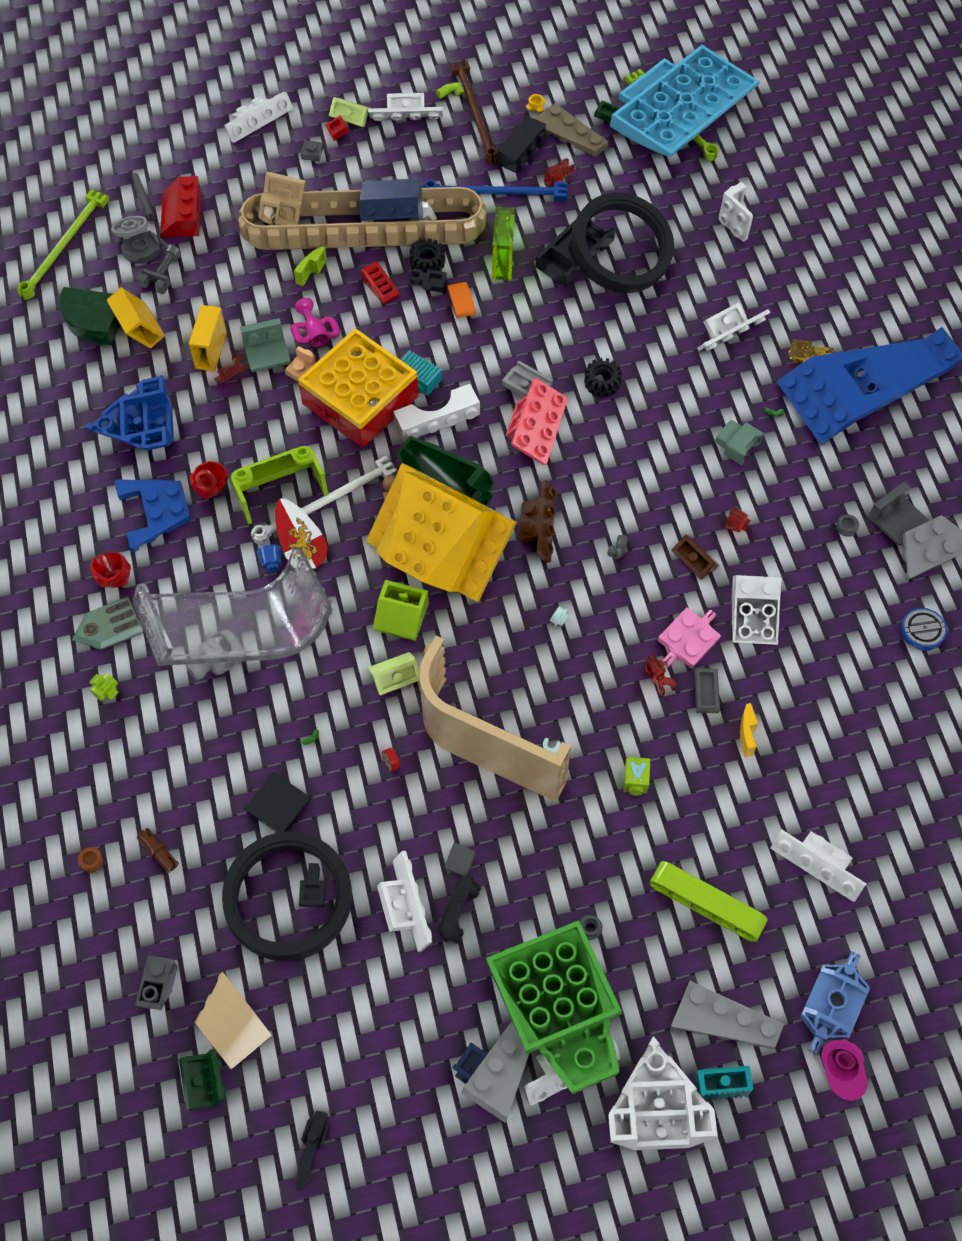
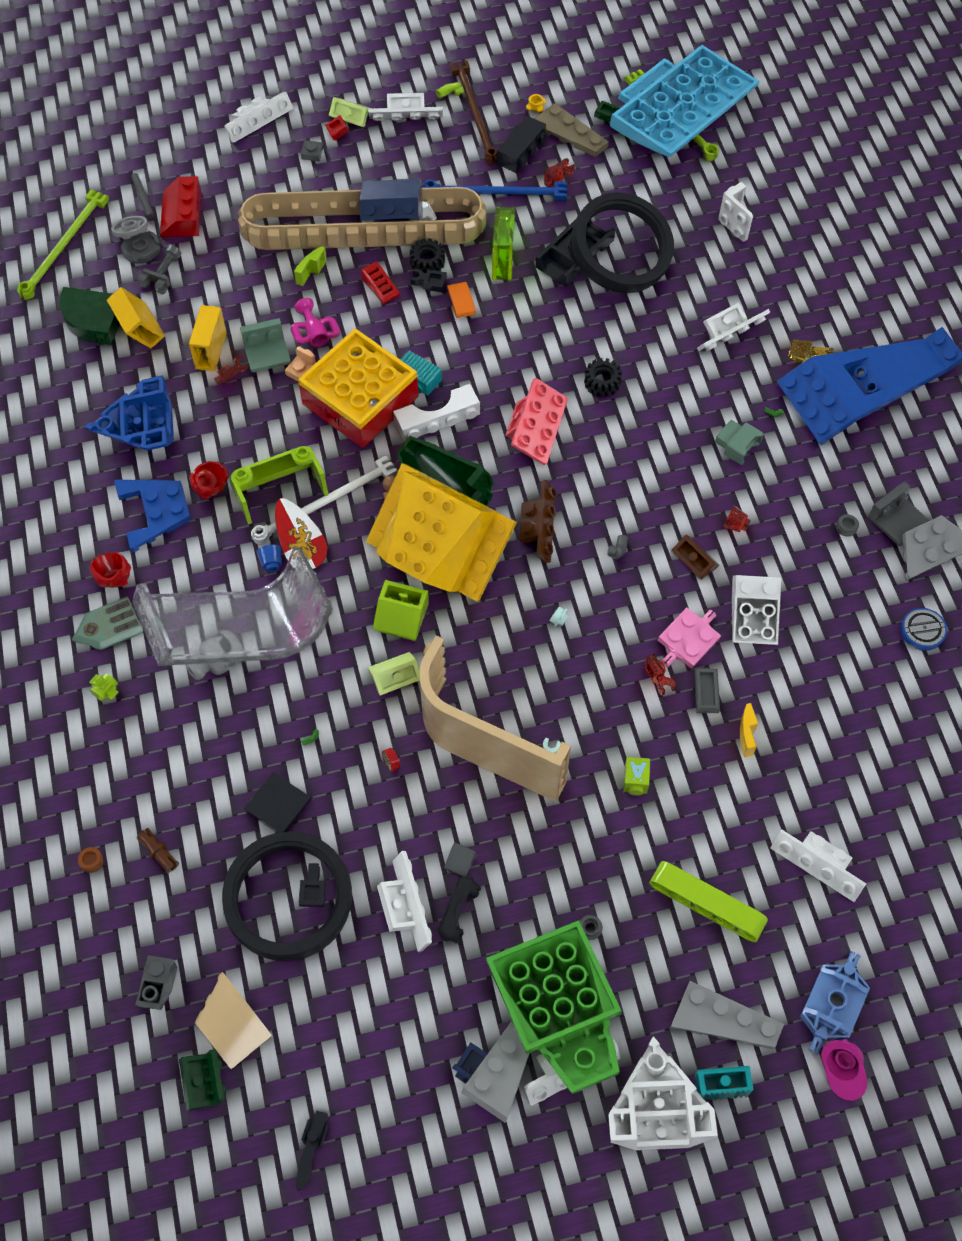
(281, 199): tan slope -> none
(521, 377): light grey plate -> none

